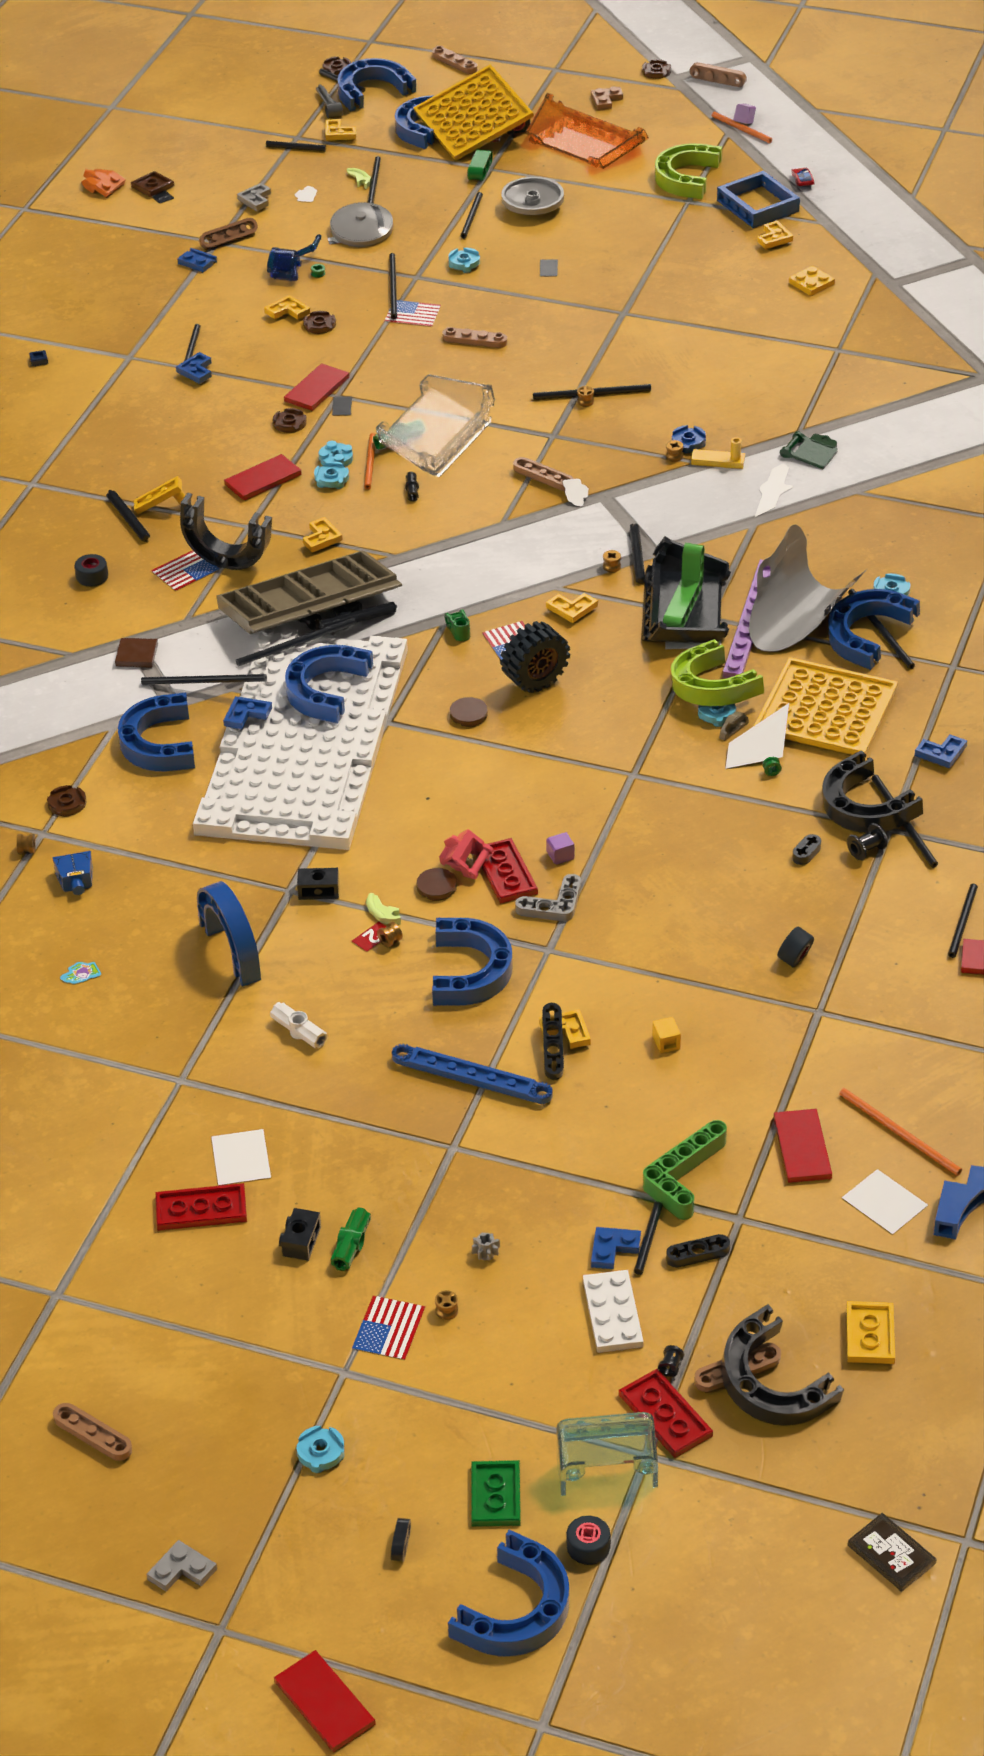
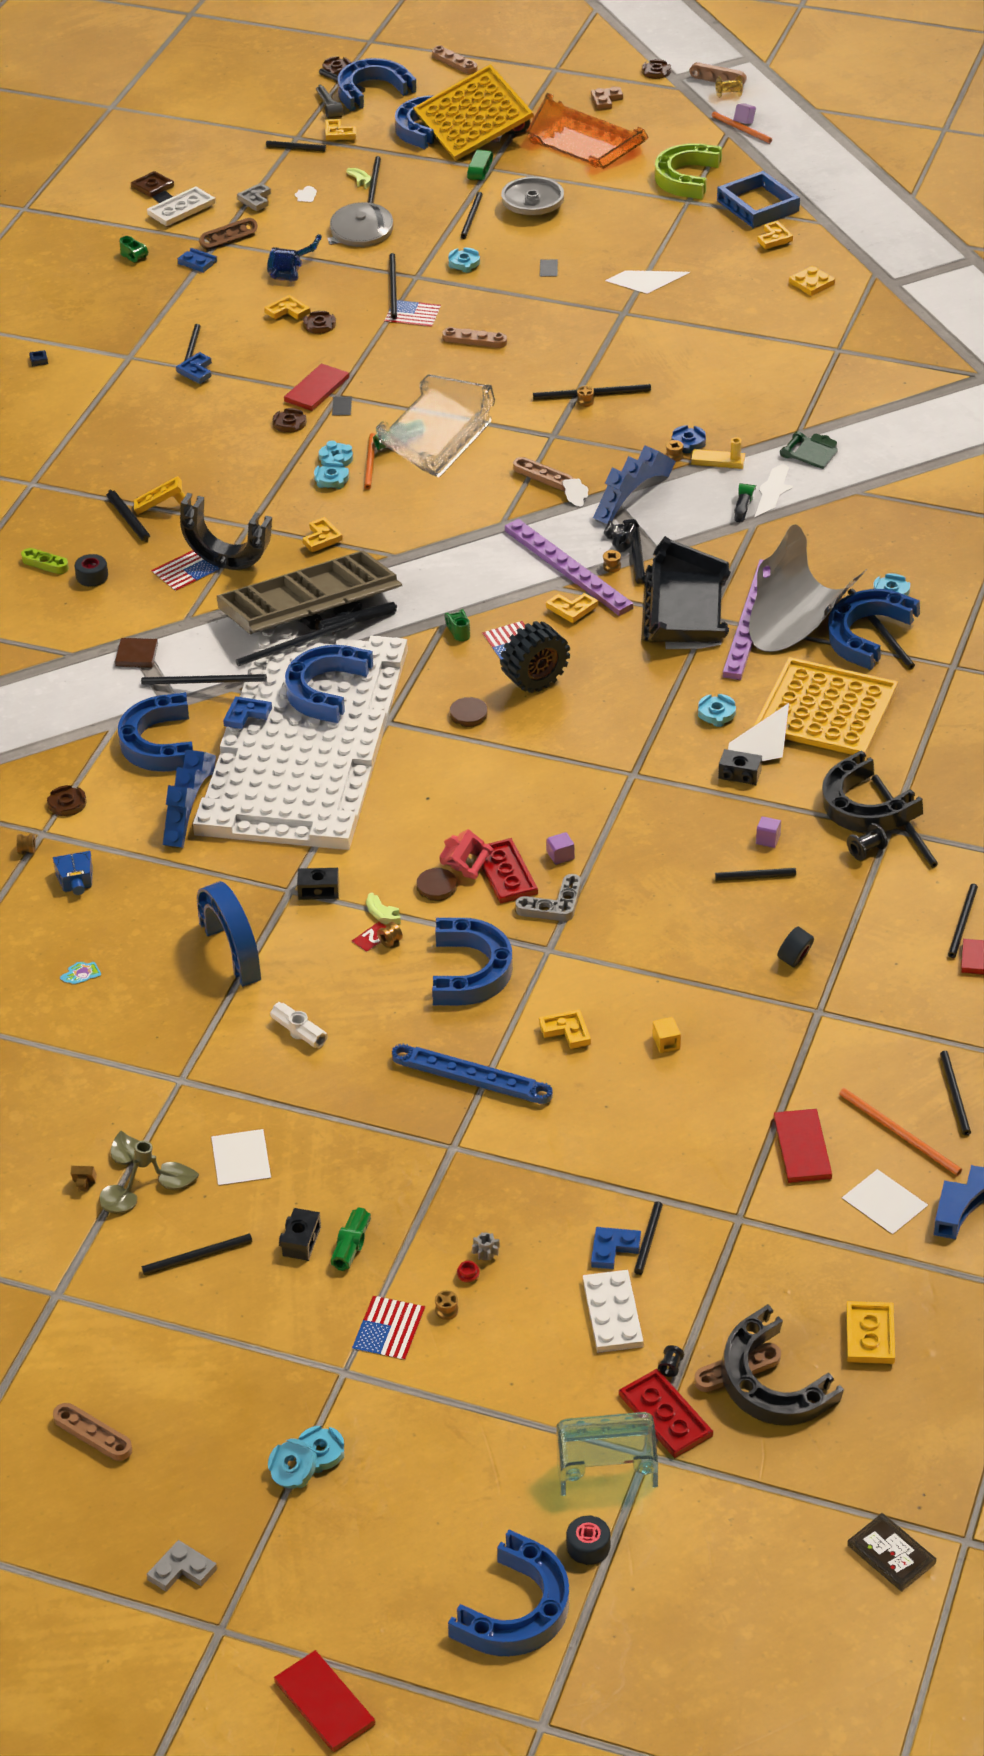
(55, 564): none -> lime beam
(82, 1176): none -> pearl gold tile
(102, 181): orange plate -> none
(127, 1150): none -> olive plant
(132, 248): none -> green piece
(181, 206): none -> white plate
(181, 797): none -> blue arch
(195, 1254): none -> black piece
(201, 1206): red tile -> none
(262, 477): red tile -> none
(303, 1470): none -> medium azure plate
(317, 270): green bush -> none
(400, 1539): black beam -> none
(412, 486): black pin -> none
(468, 1271): none -> red plate
(495, 1493): green tile -> none
(553, 1040): black beam -> none
(569, 567): none -> medium lavender plate
(622, 533): none -> black piece
(623, 482): none -> blue arch
(645, 280): none -> white sticker
(662, 1174): bright green beam -> none
(688, 588): bright green beam -> none
(693, 1258): black beam -> none
(711, 692): lime piece -> none
(729, 86): none -> clear yellow hose
(732, 724): dark tan plate -> none
(740, 767): none -> black brick
(745, 496): none -> black piece
(755, 874): none -> black bar
(768, 832): none -> medium lavender piece
(769, 768): green bush -> none
(803, 176): slope -> none
(803, 847): beam -> none
(941, 754): blue plate -> none
(955, 1093): none -> black piece

